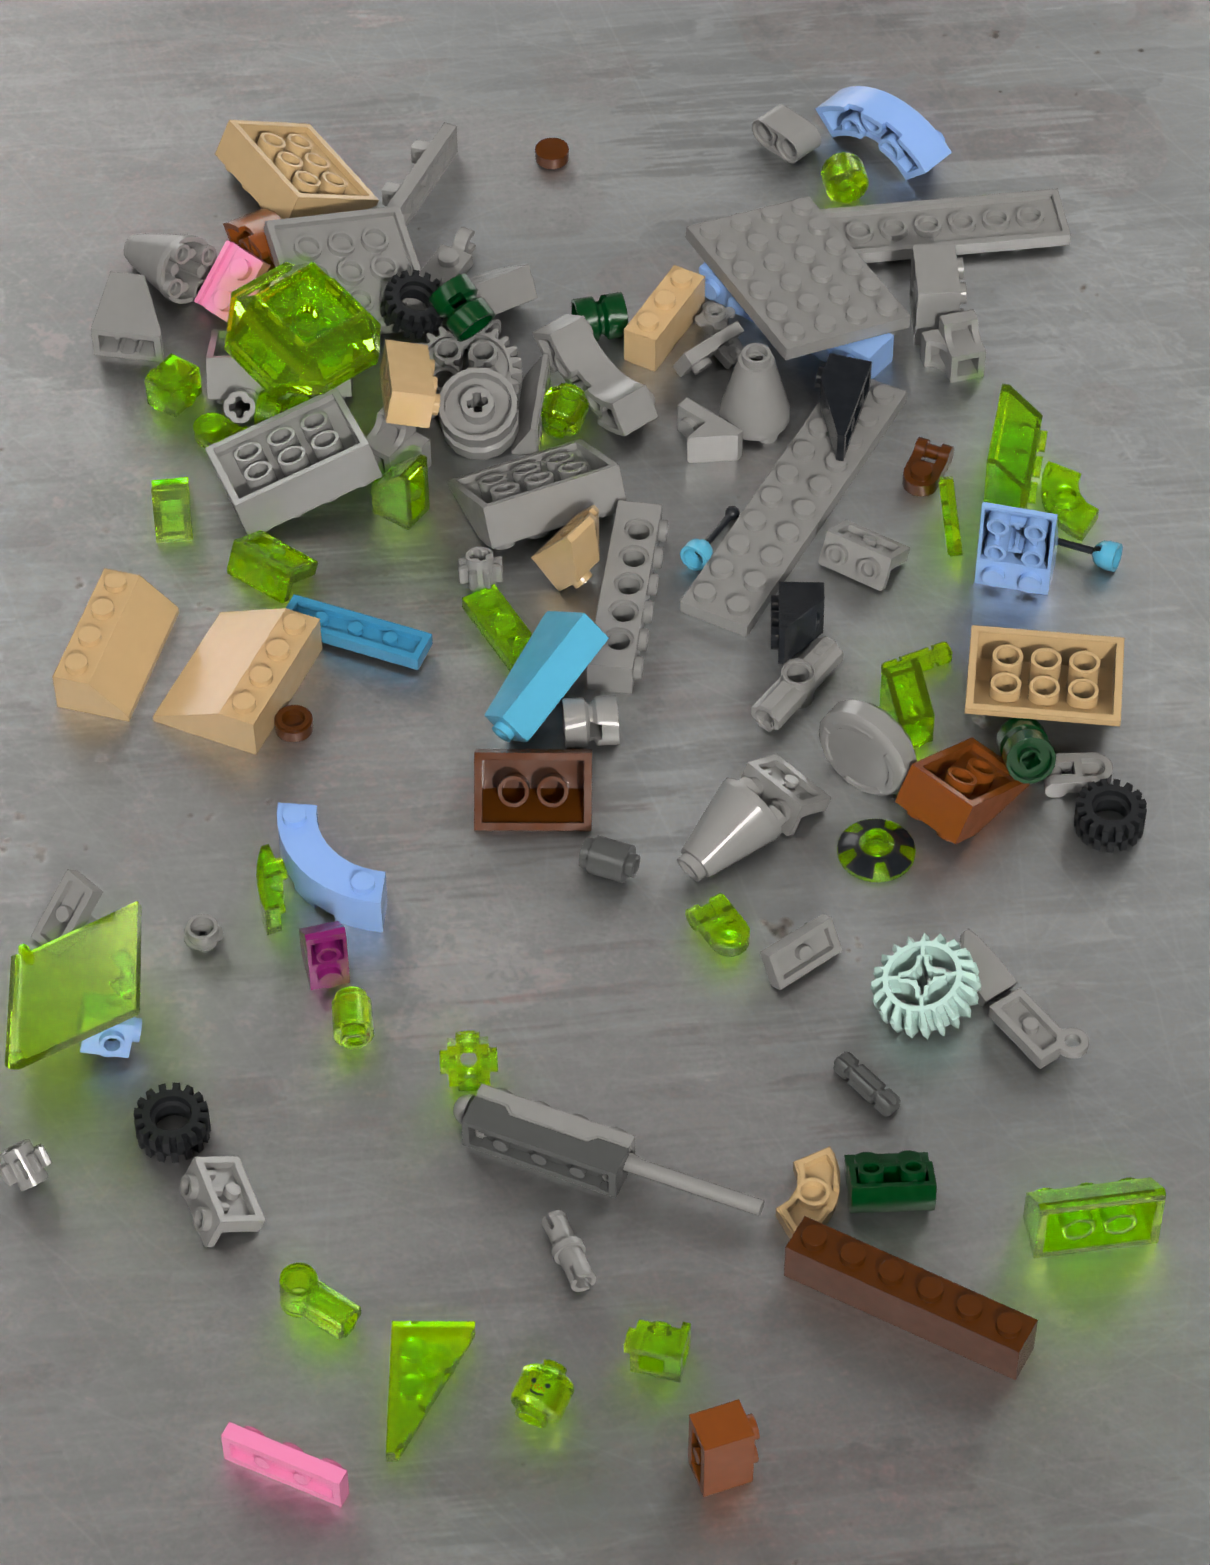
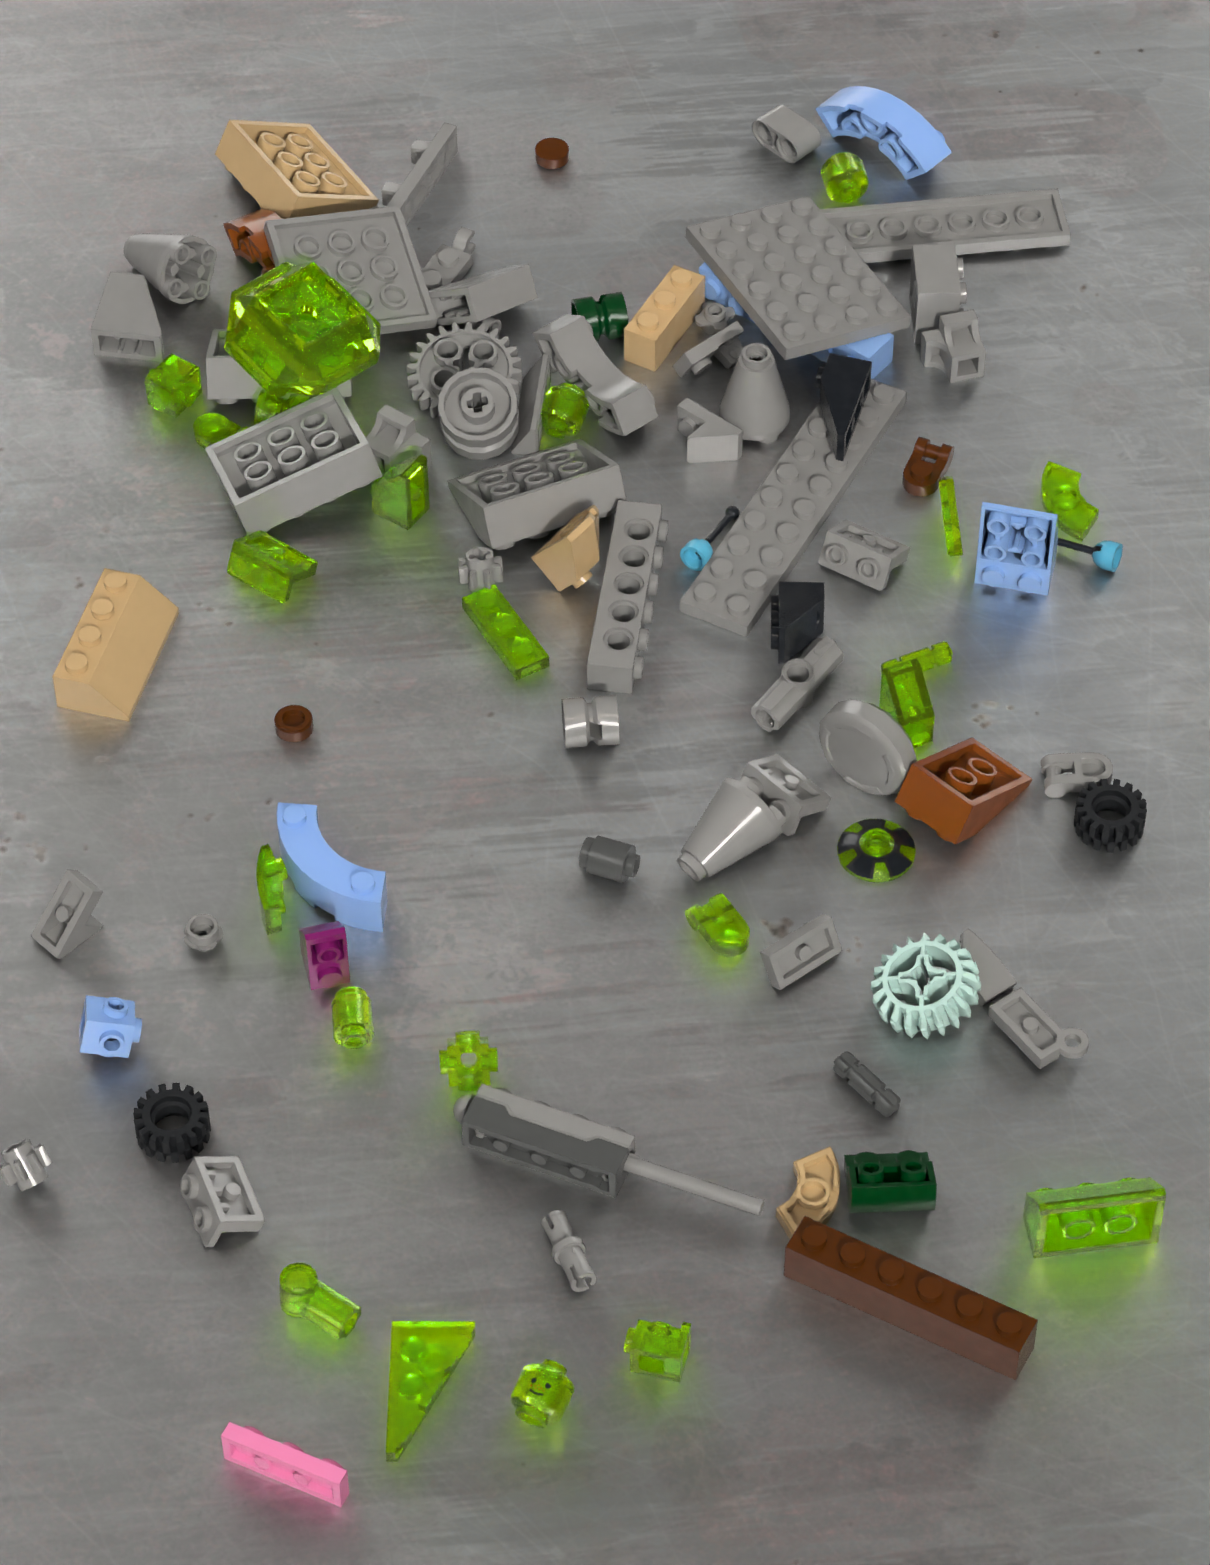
(74, 987): clear neon green container -> none
(172, 510): clear neon green slope -> none
(229, 272): bright pink plate -> none
(236, 414): light grey bush -> none
(242, 676): tan slope -> none
(366, 633): dark azure plate -> none
(404, 317): black tyre -> none
(408, 384): tan brick -> none
(467, 318): dark green wheel -> none
(533, 789): reddish brown slope -> none
(544, 673): medium azure slope -> none
(722, 1447): dark orange brick -> none
(1014, 452): clear neon green slope -> none
(1026, 750): dark green wheel -> none
(1045, 675): tan slope -> none

